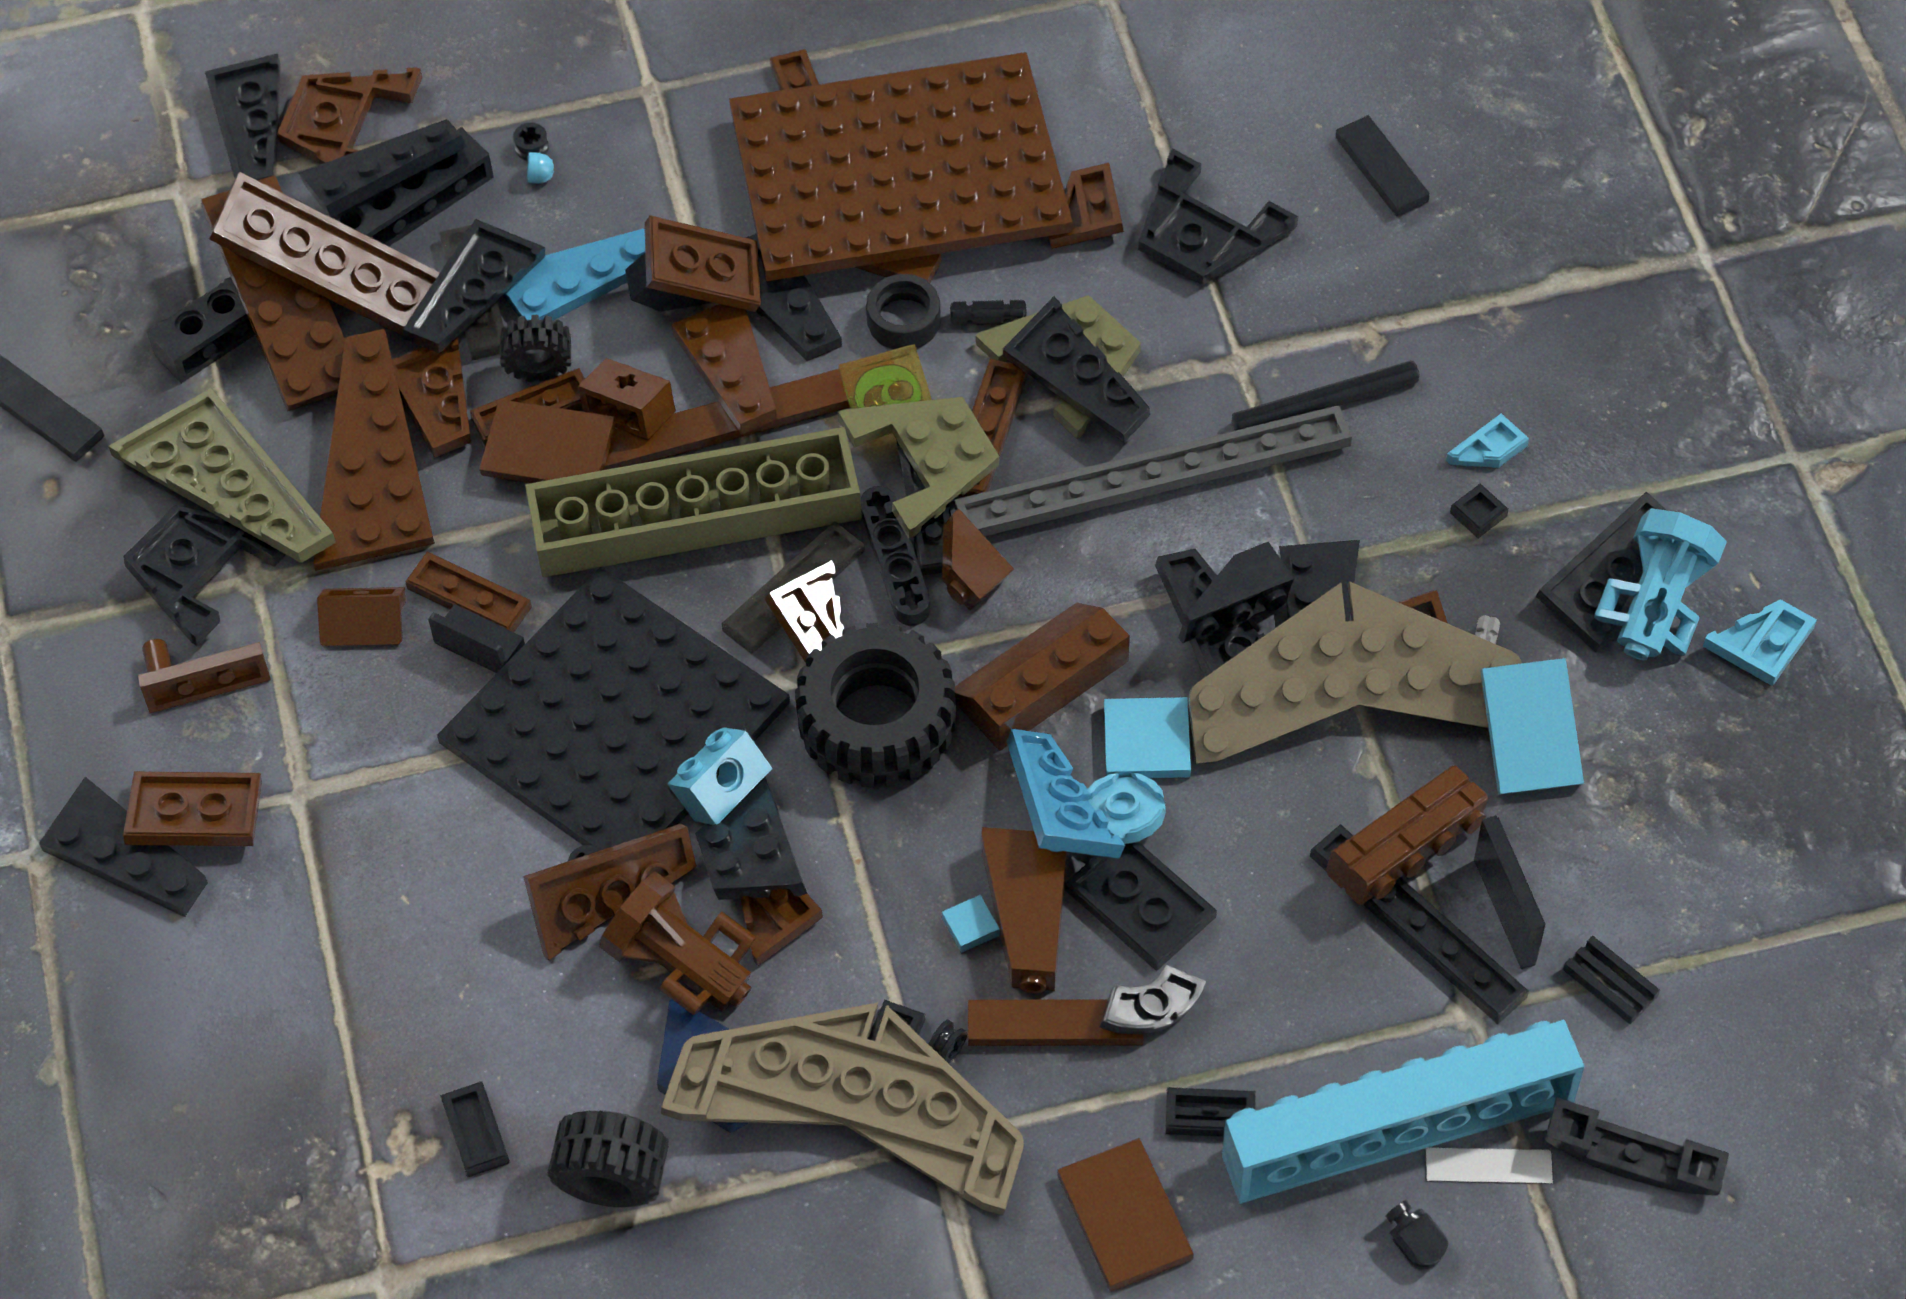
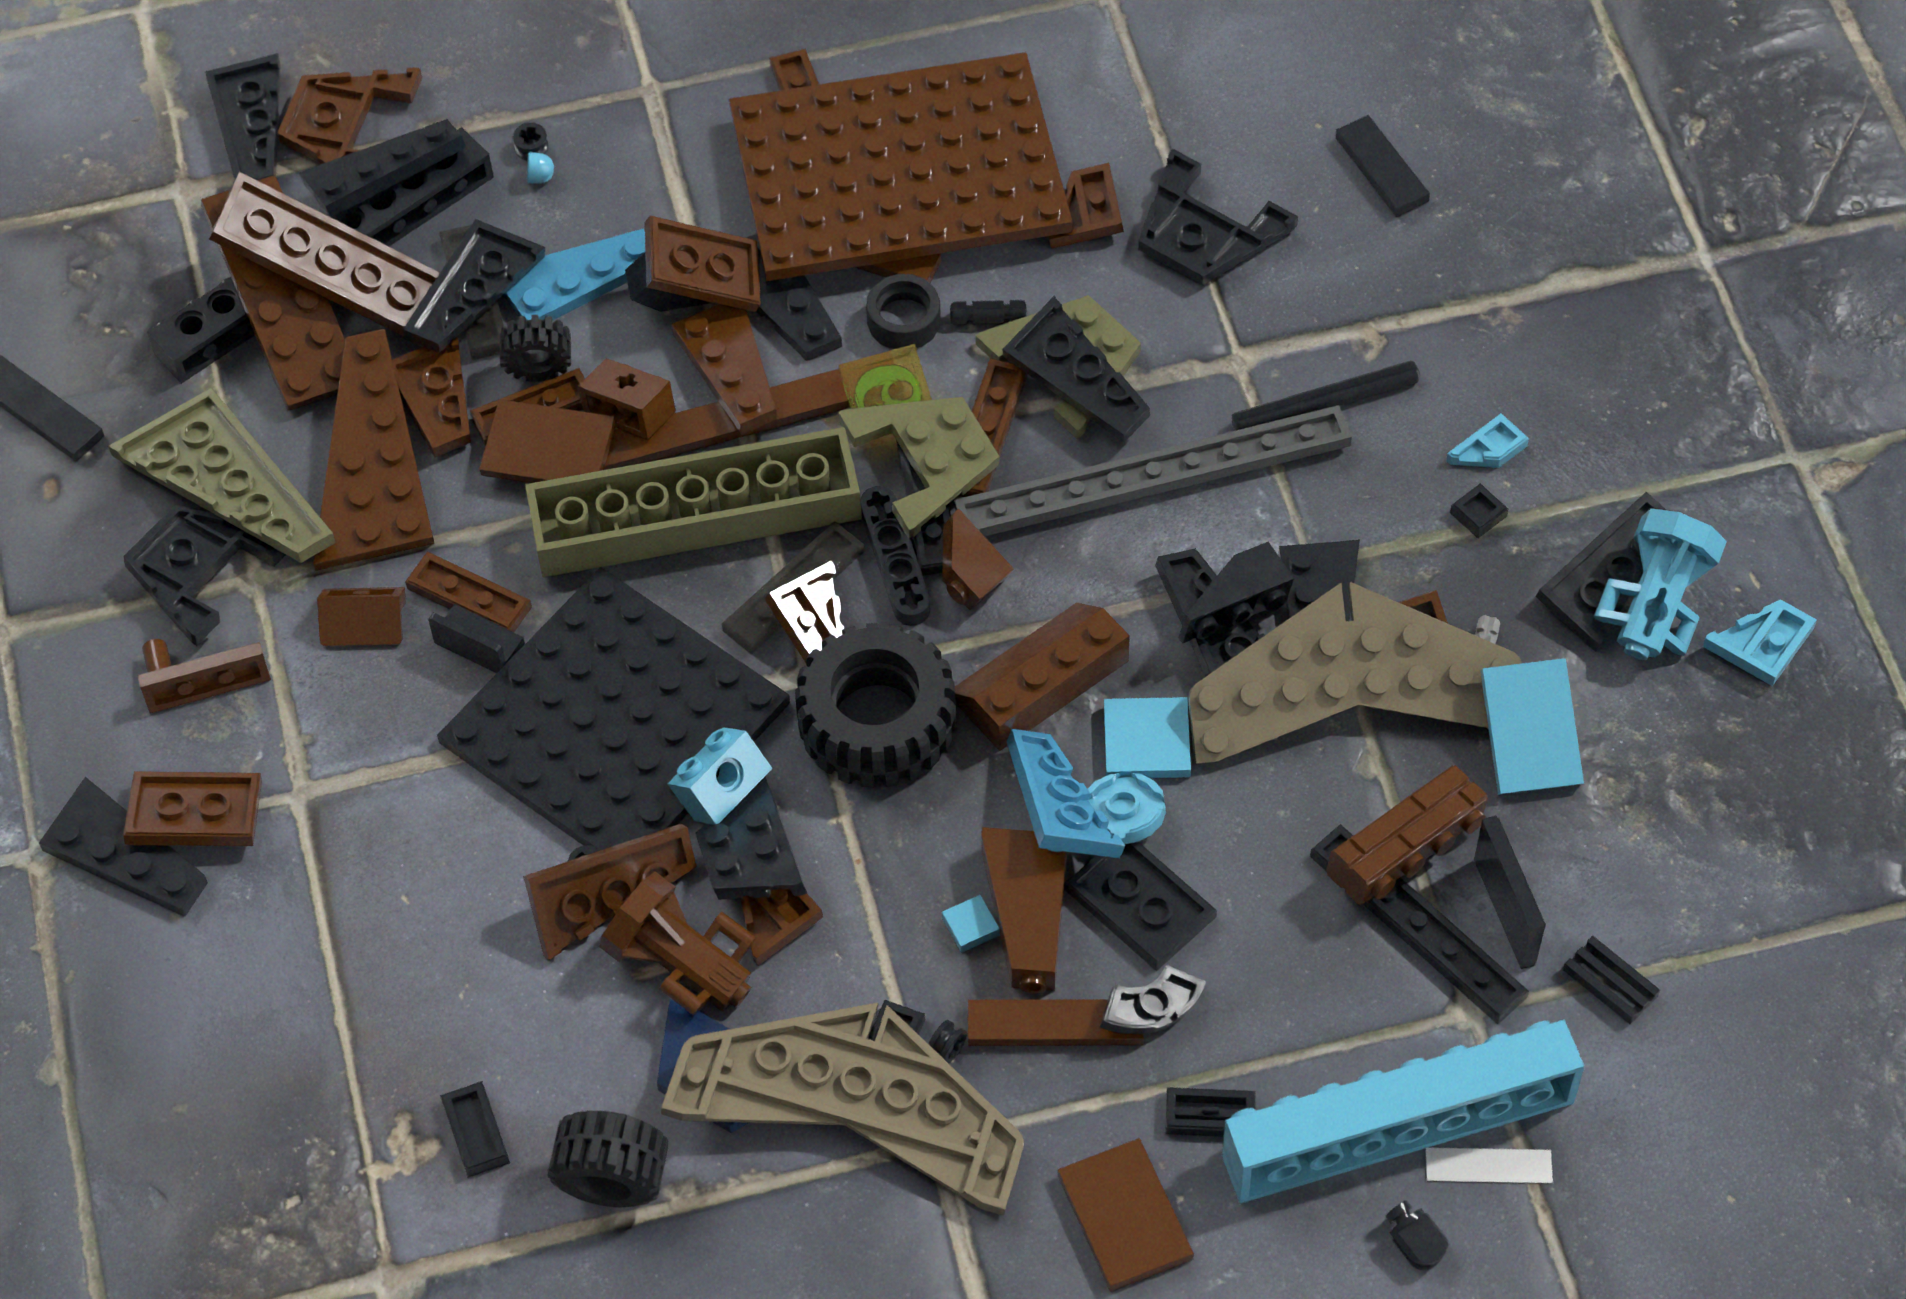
(1633, 1154): black slope -> none

